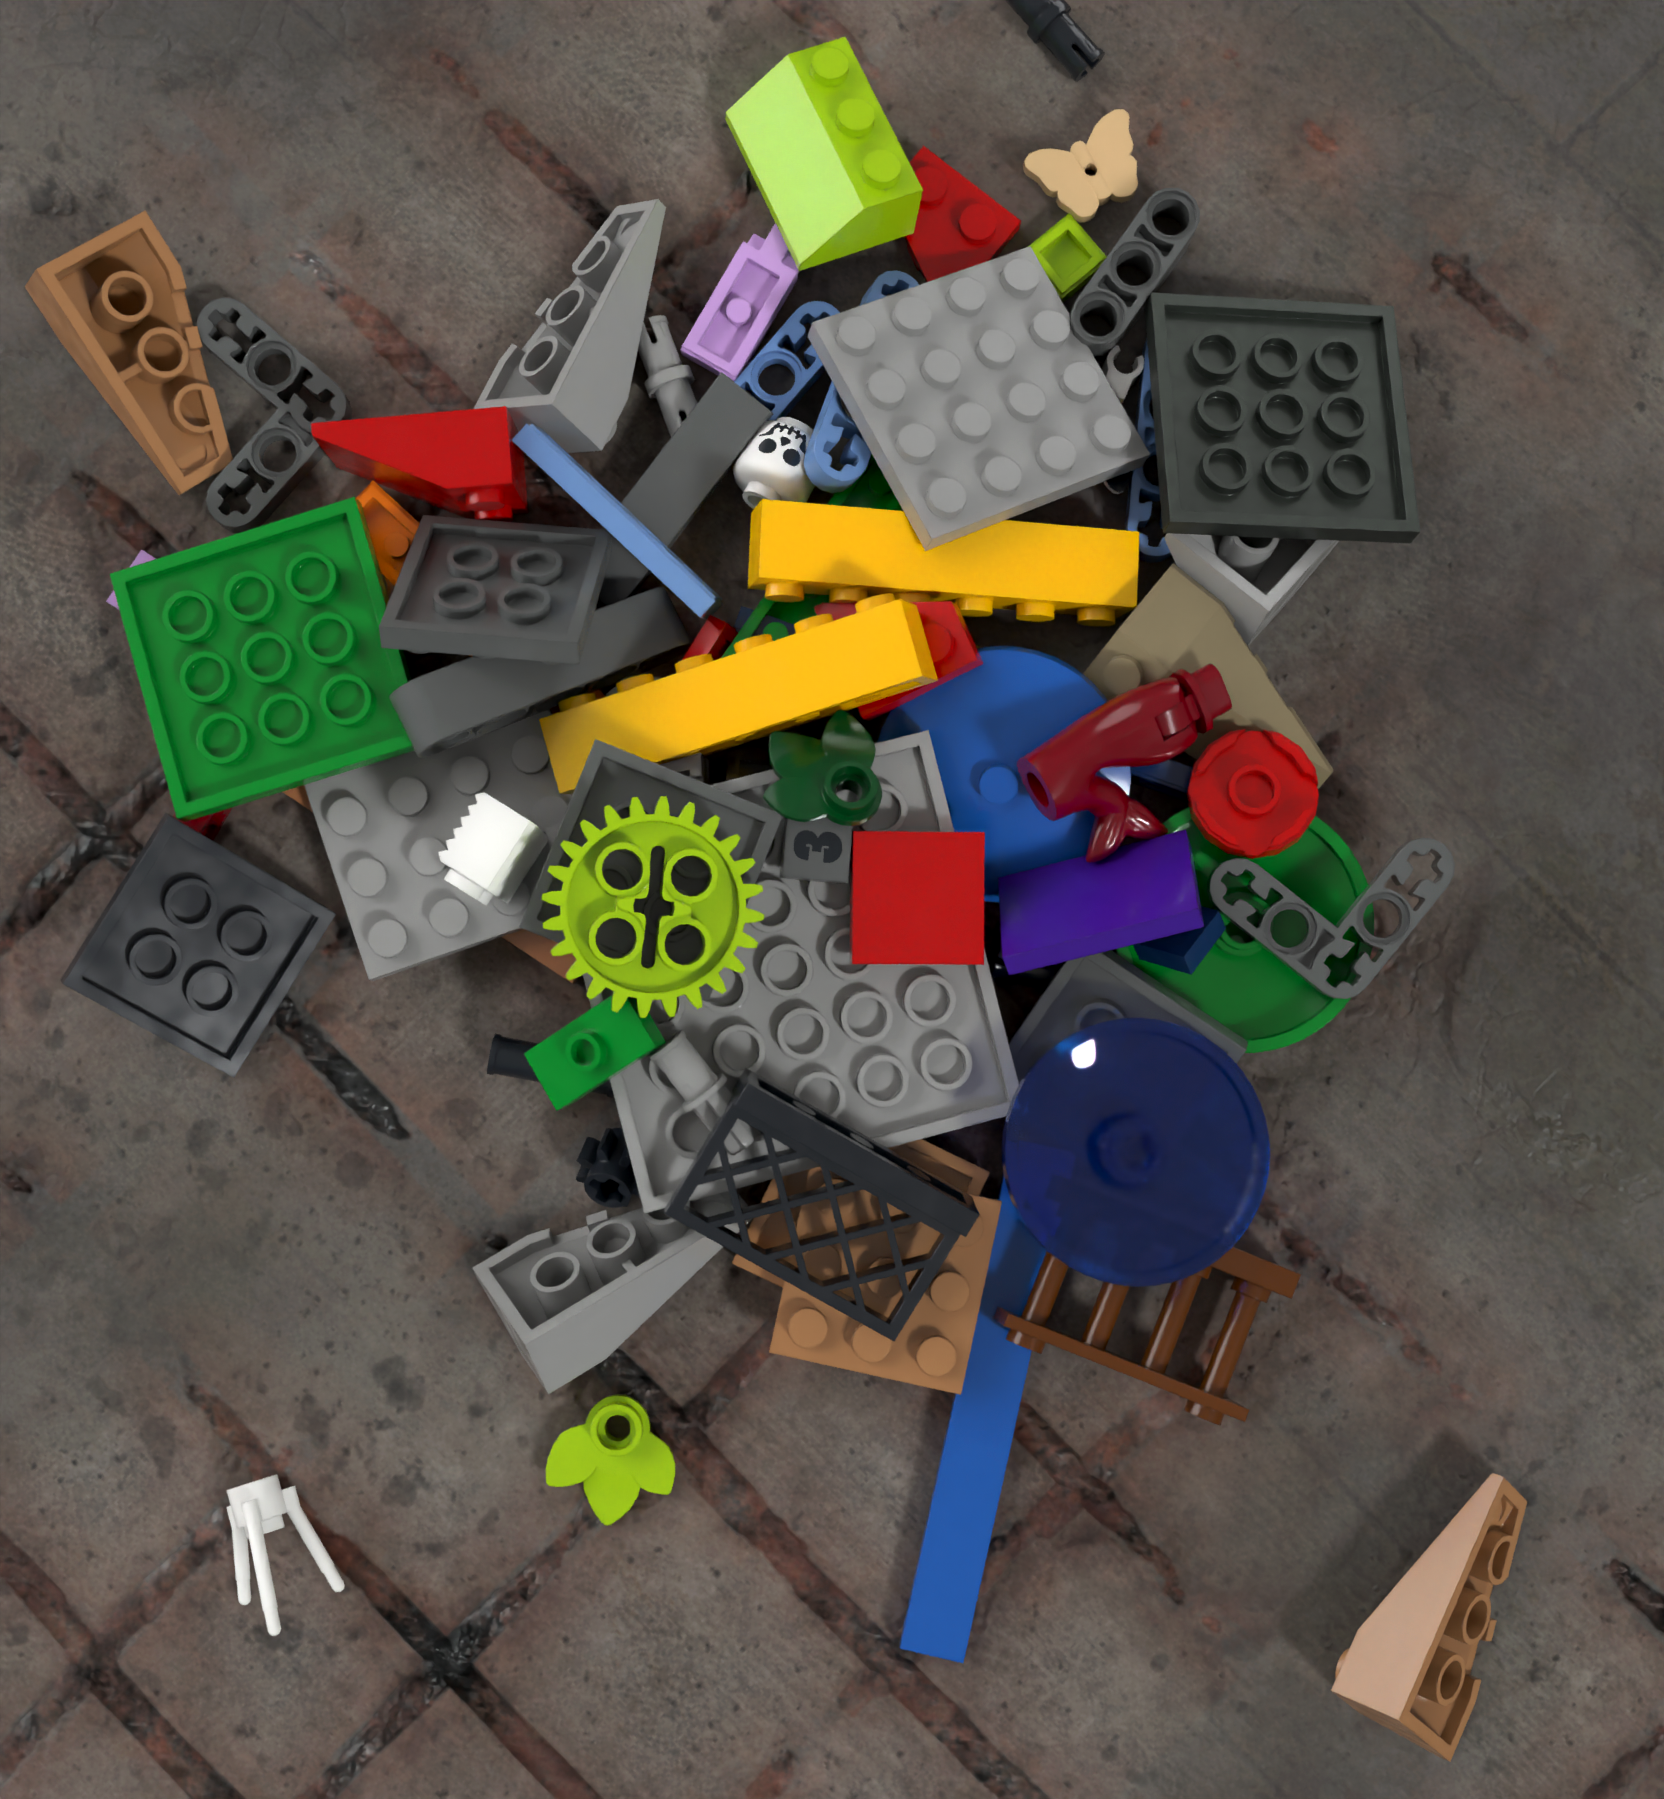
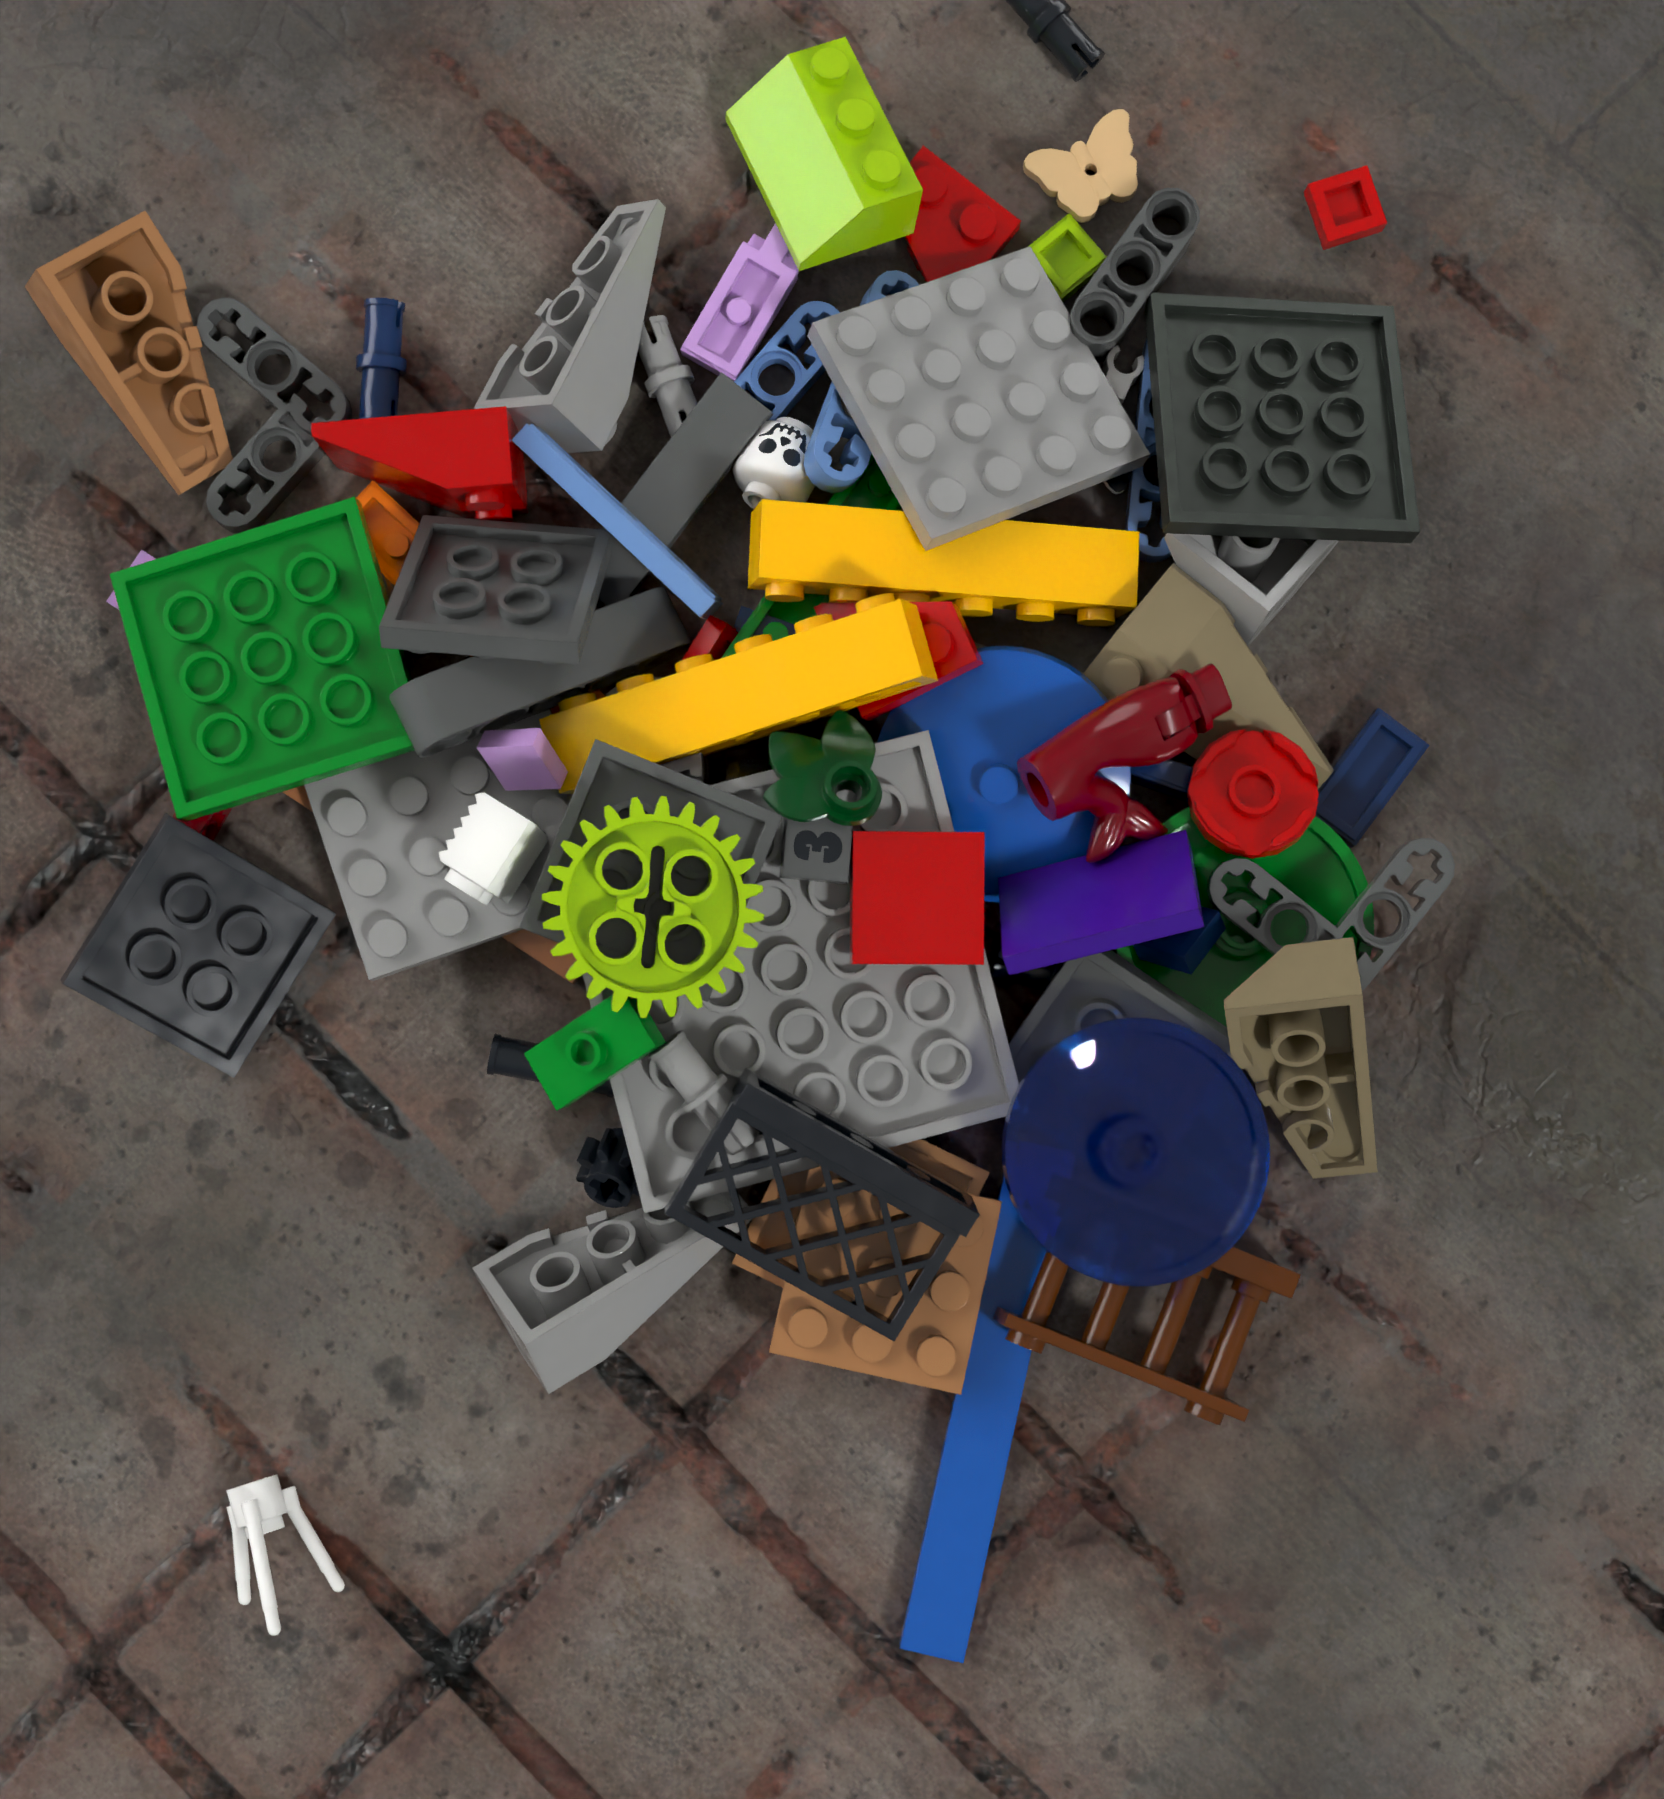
(381, 358): none -> dark blue pin
(522, 759): none -> lavender tile
(609, 1465): lime plate -> none
(1305, 1048): none -> dark tan wedge
(1345, 207): none -> red plate
(1367, 775): none -> dark blue tile
(1420, 1643): medium nougat wedge -> none

